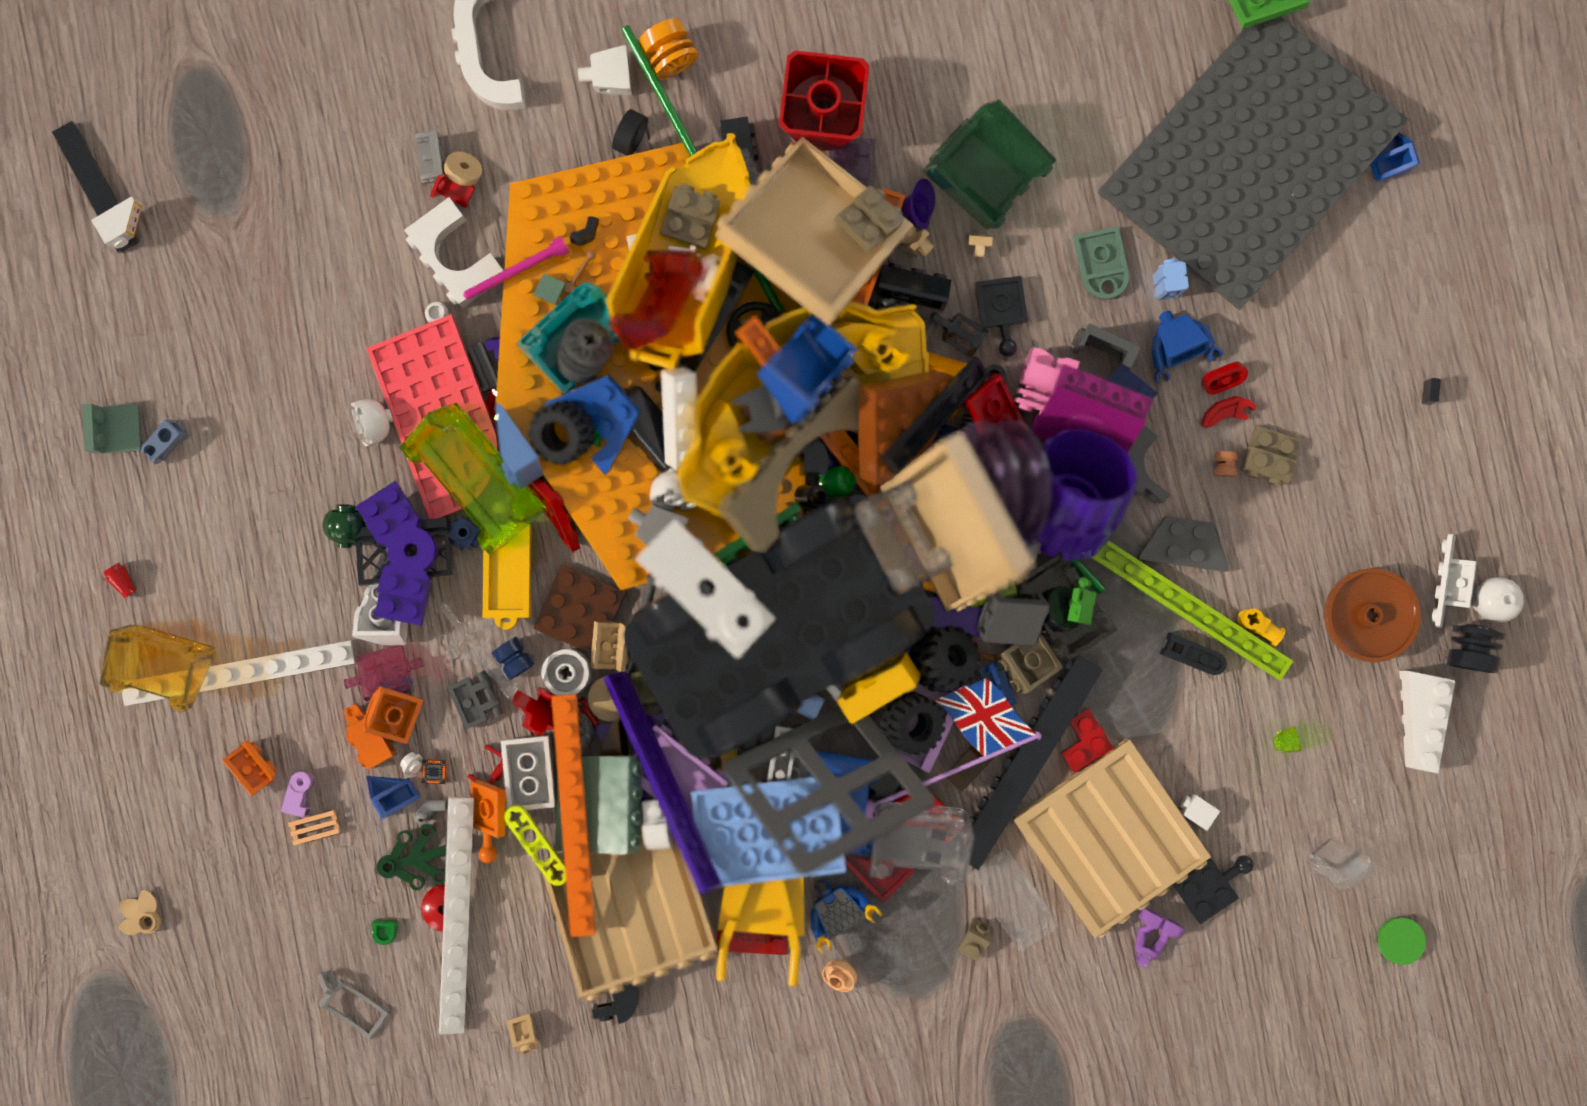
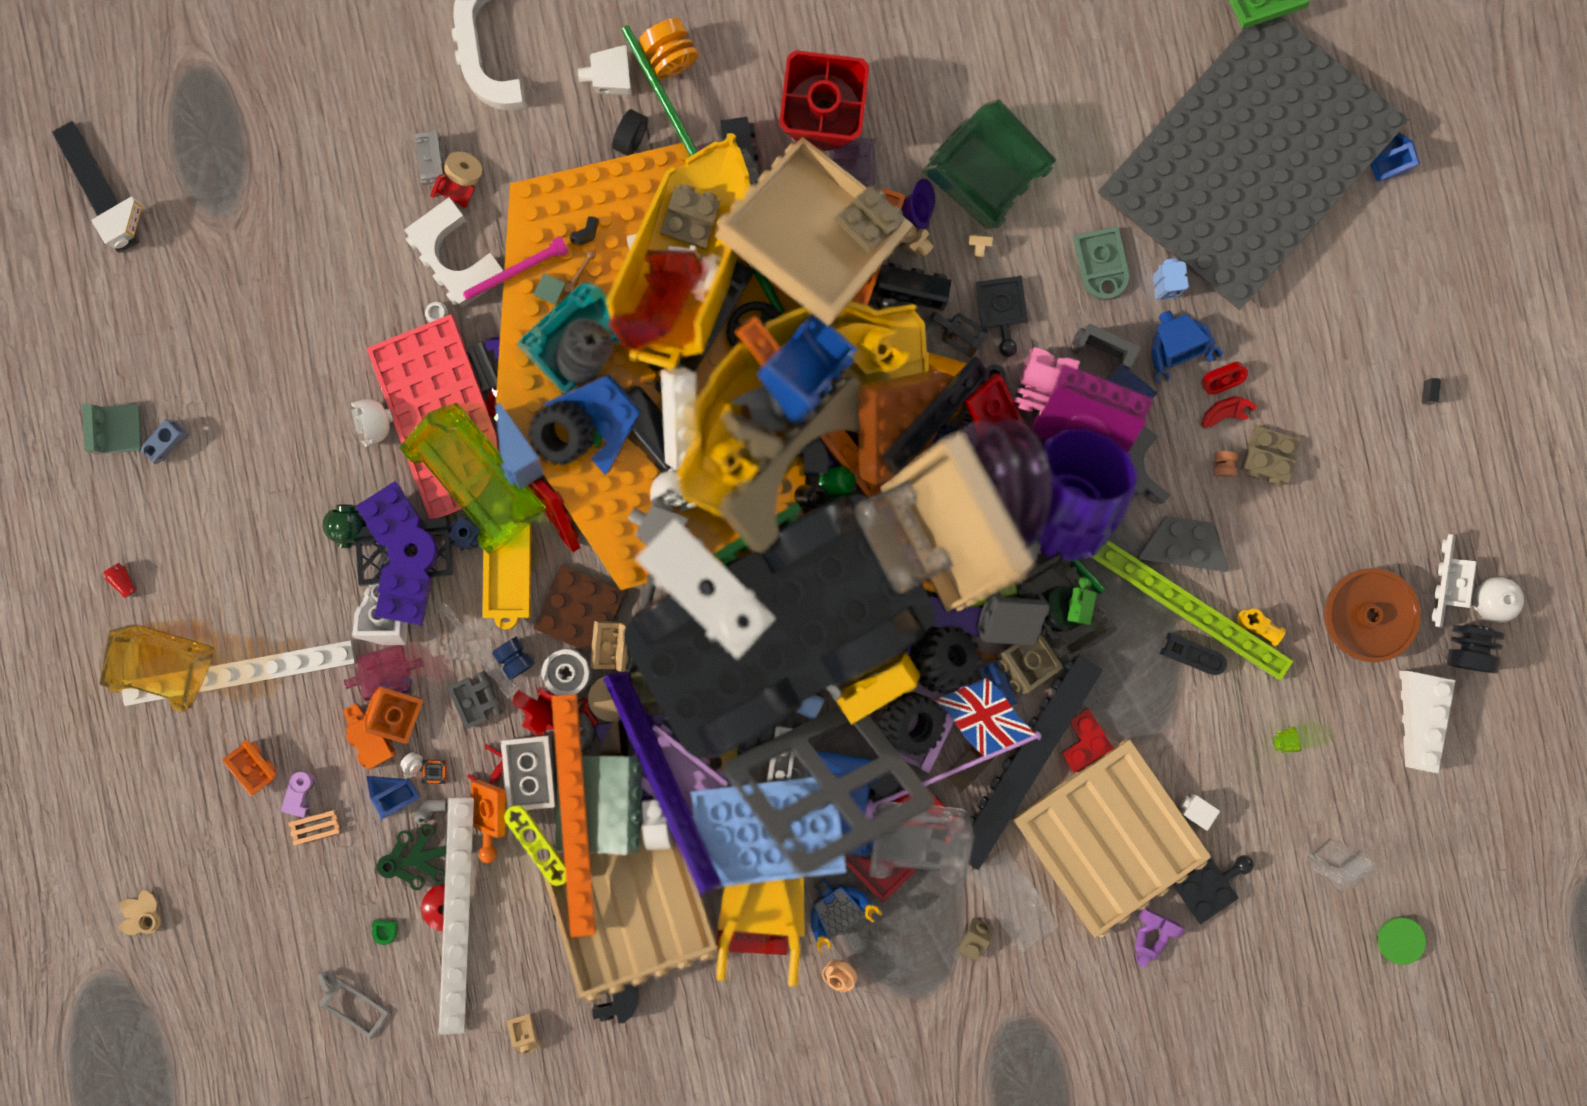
(755, 435): none -> dark tan plate

